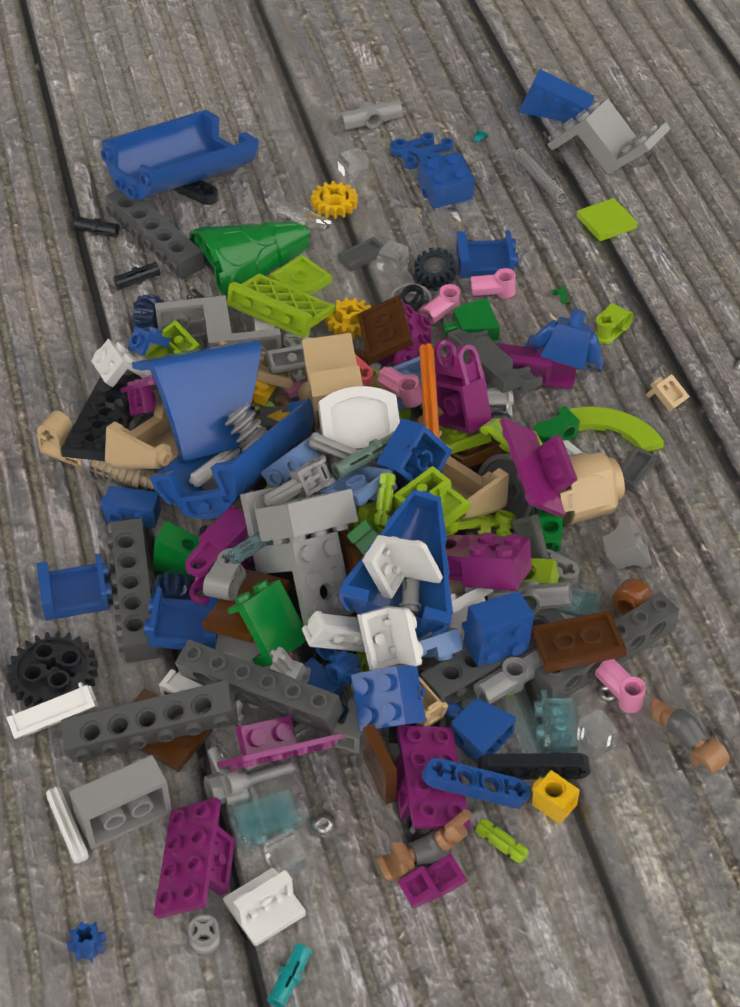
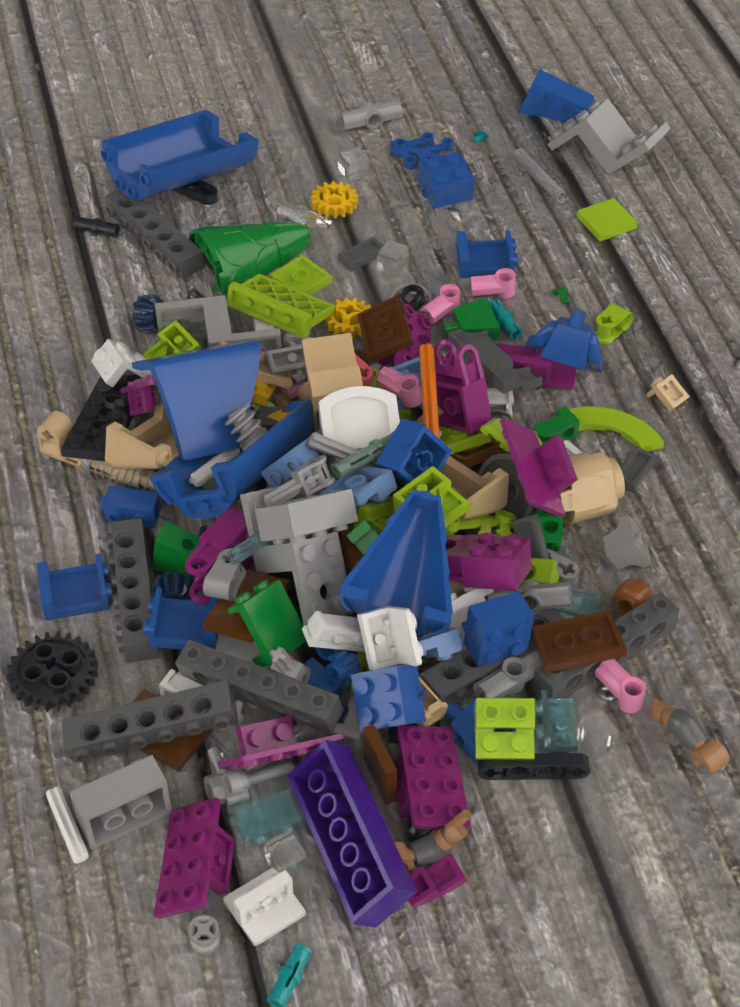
(52, 711): white container -> none
(86, 941): blue gear -> none
(136, 275): black pin -> none
(142, 338): blue bracket -> none
(351, 834): none -> dark purple brick
(384, 498): lime axle -> none
(395, 558): white bracket -> none
(410, 595): light grey pin -> none
(435, 268): black wheel -> none
(502, 840): lime axle -> none
(504, 714): none -> lime brick
(505, 319): none -> teal pin
(515, 789): blue beam -> none
(554, 807): yellow brick -> none

